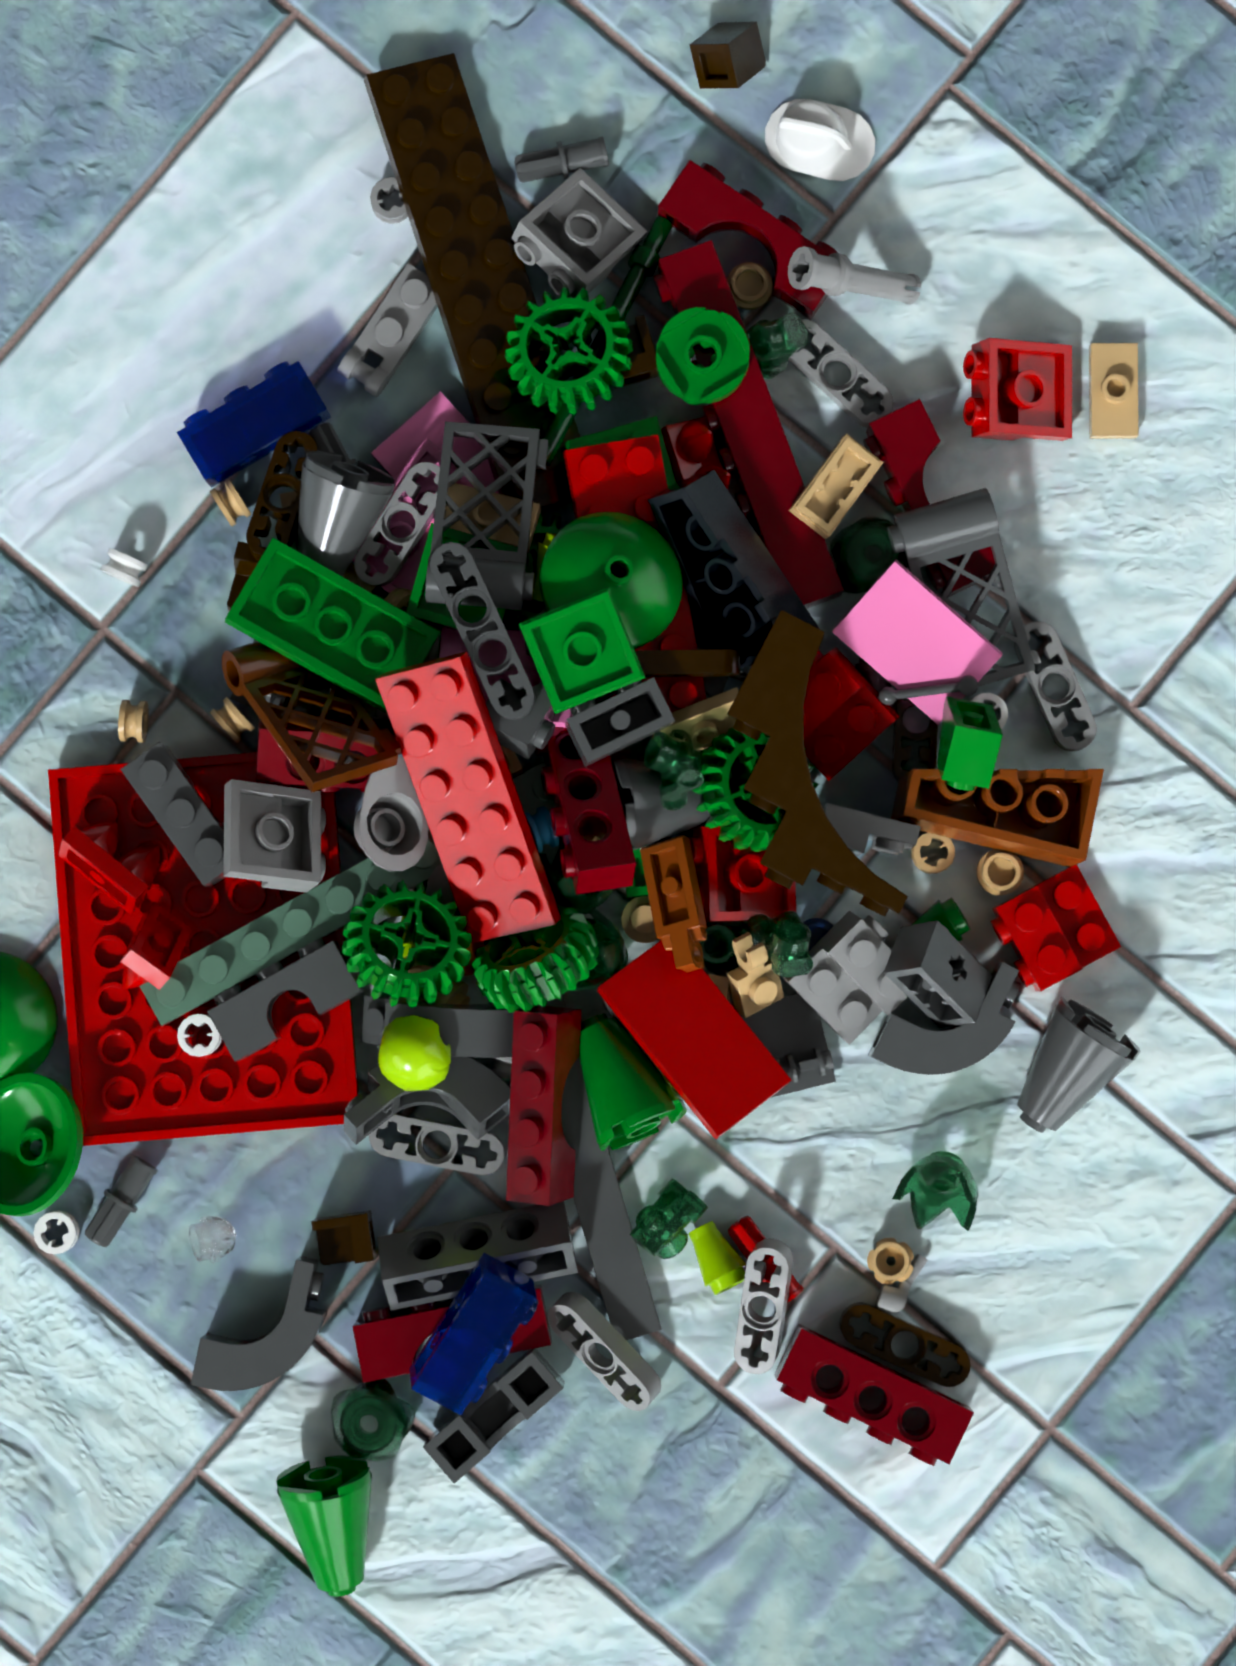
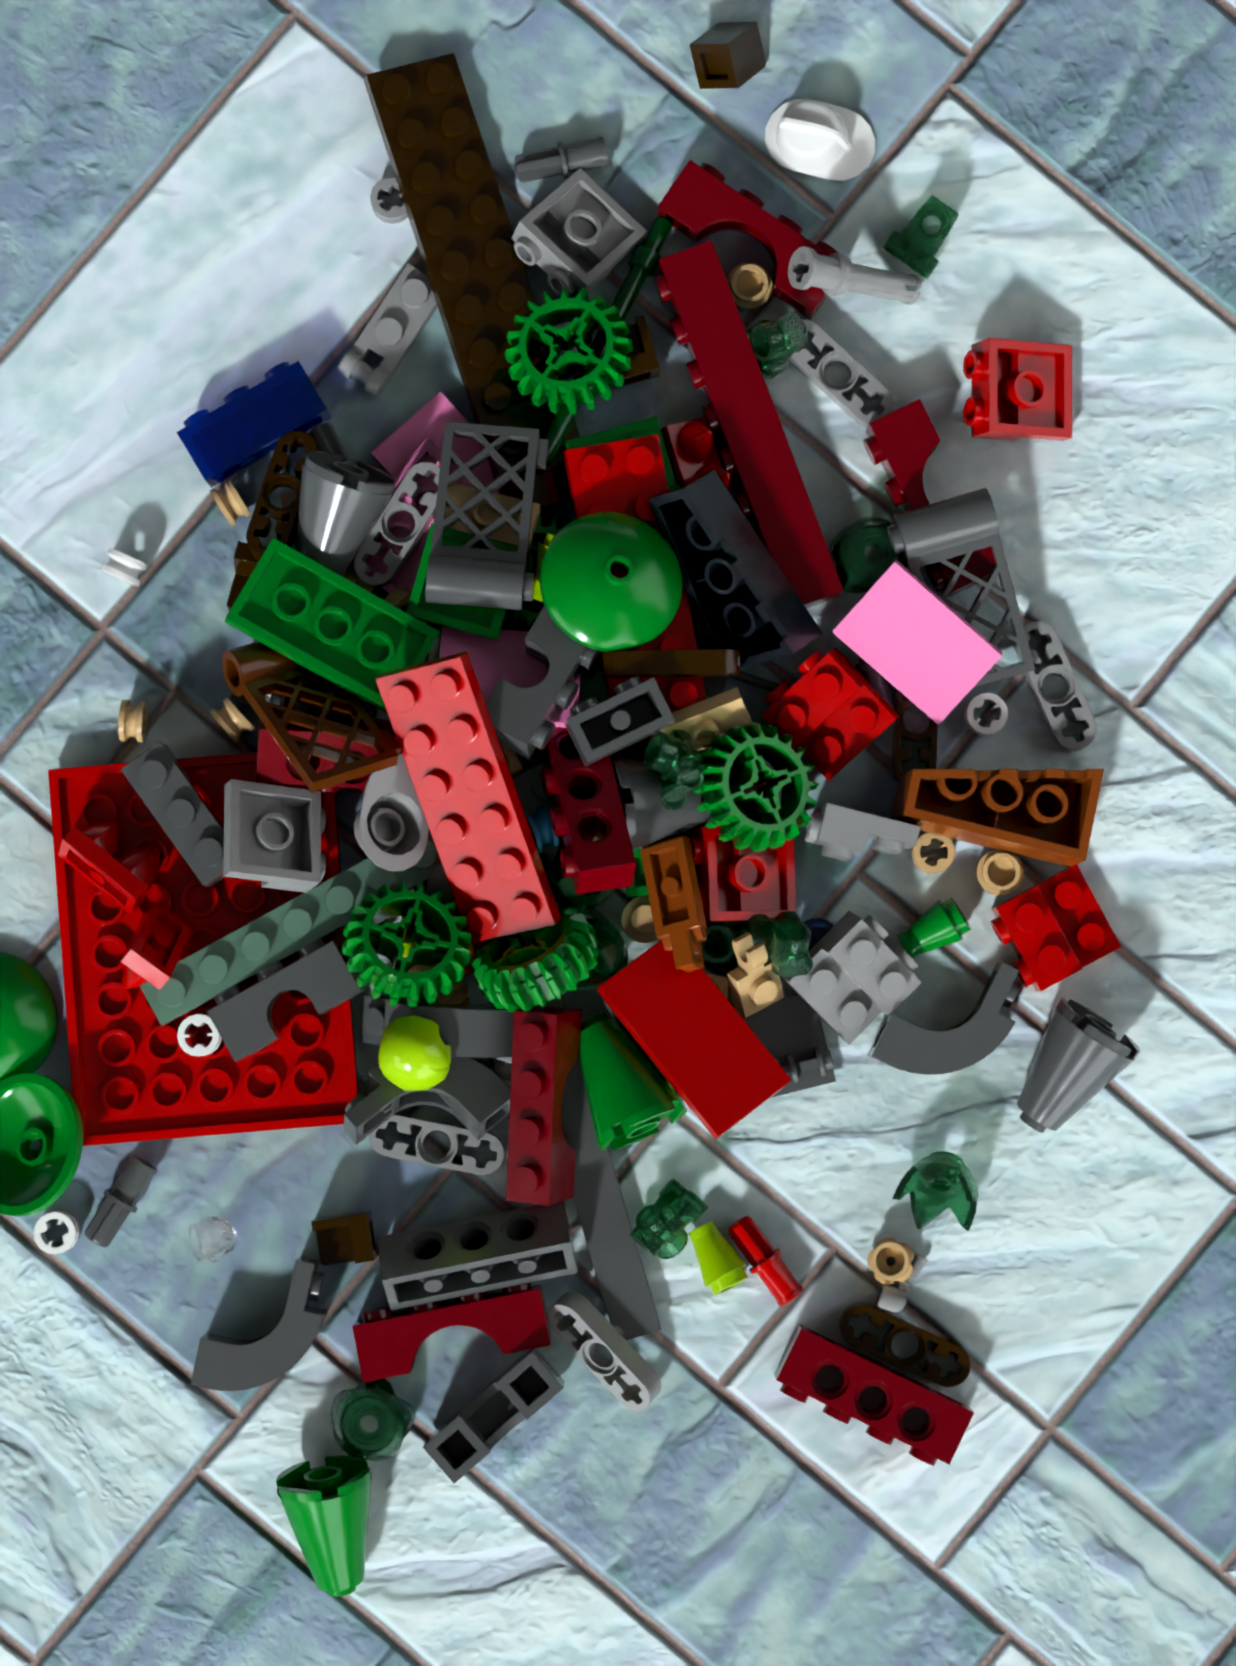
(474, 1334): clear blue brick -> none
(486, 629): dark grey beam -> none
(581, 650): green plate -> none
(708, 329): green plate -> none
(776, 1291): light grey beam -> none
(805, 840): dark brown arch -> none
(835, 486): tan plate -> none
(916, 246): none -> clear green plate
(938, 974): dark grey brick -> none
(967, 686): dark grey hinge -> none
(968, 744): green slope -> none
(1113, 391): tan plate -> none

